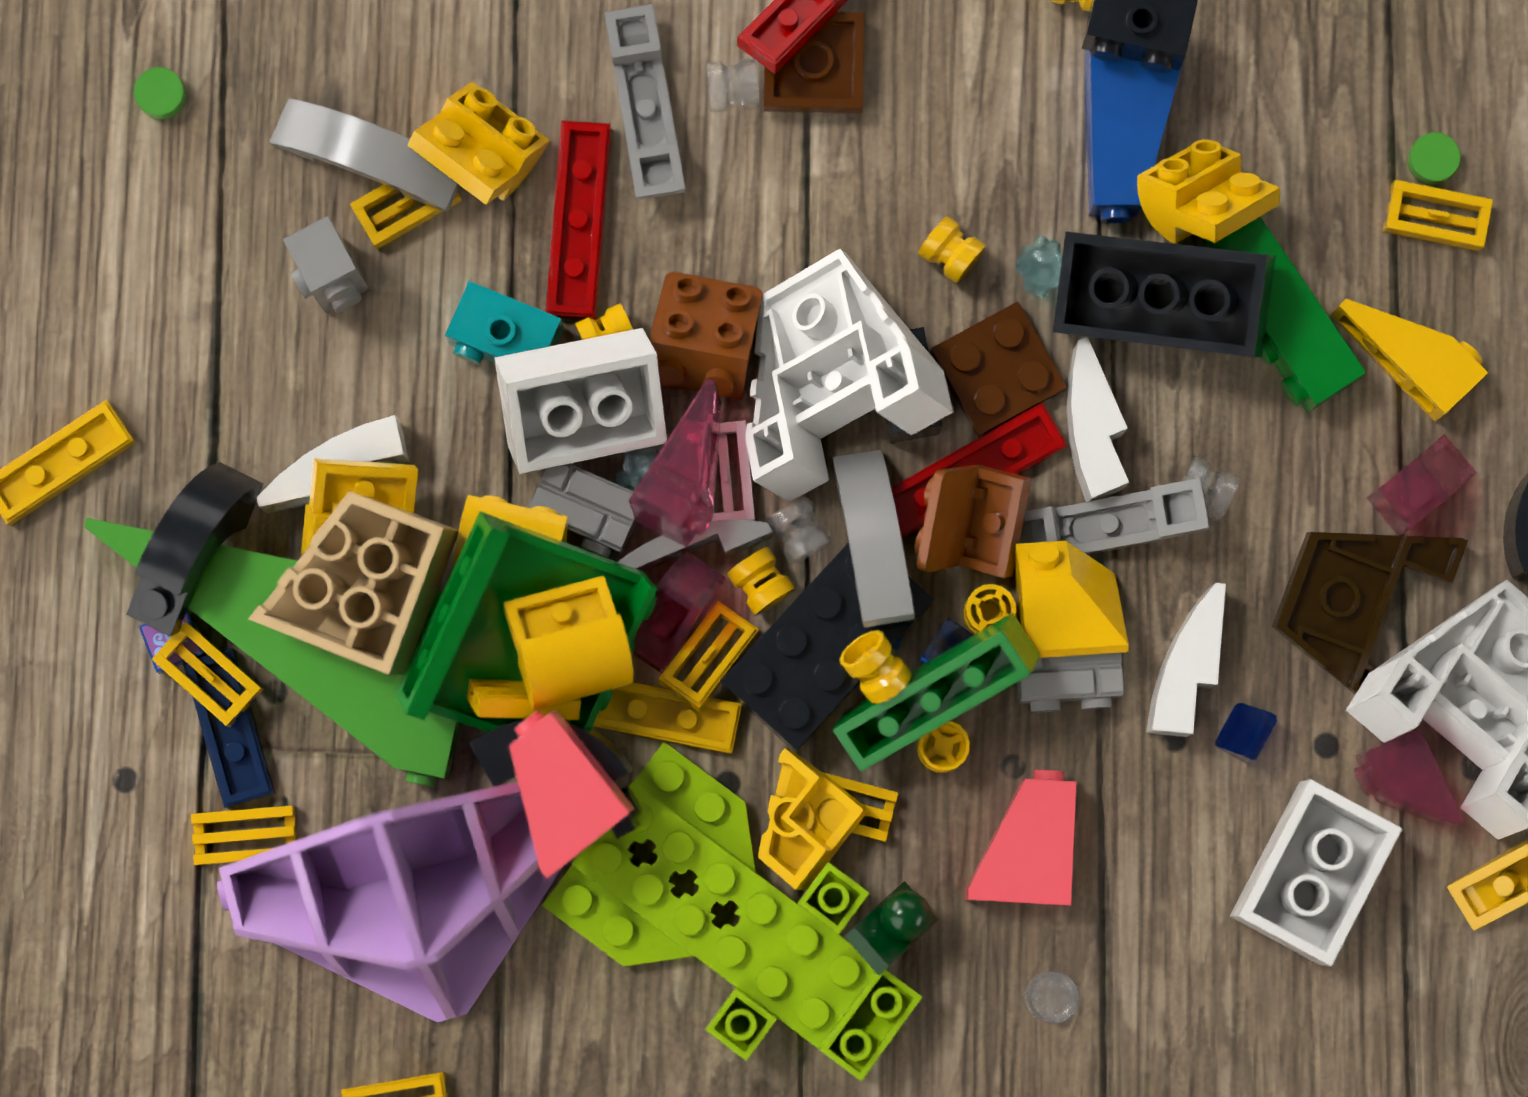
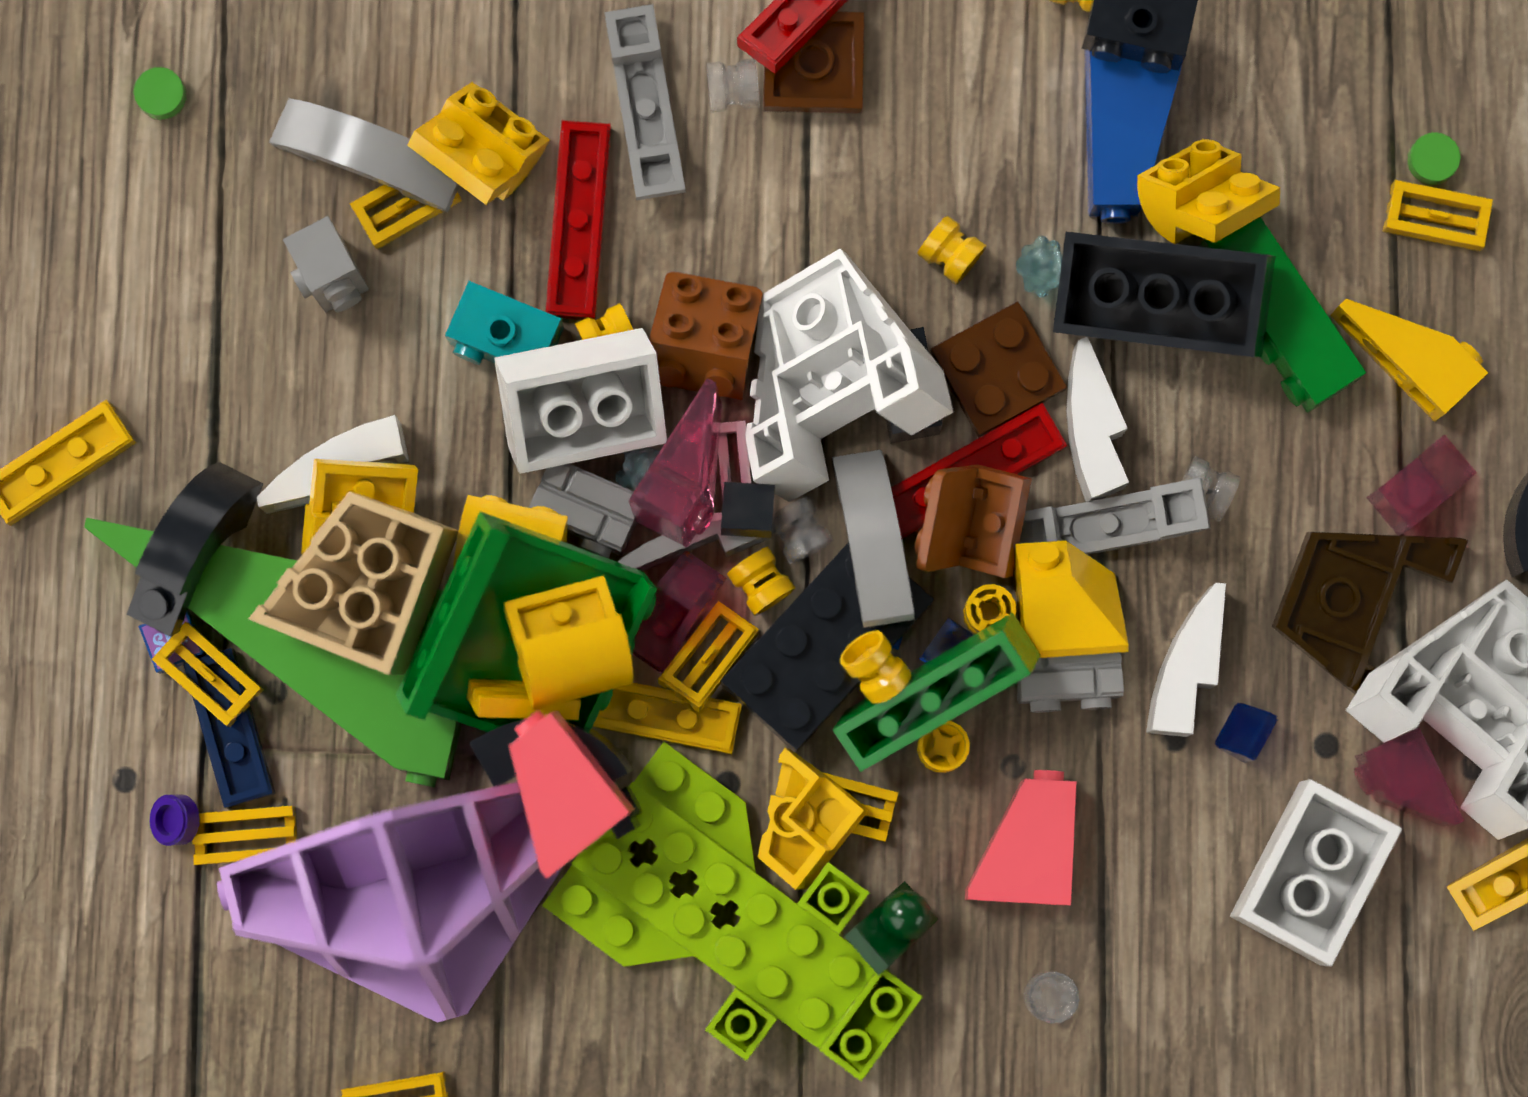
(174, 819): none -> dark purple tile
(747, 510): none -> black tile

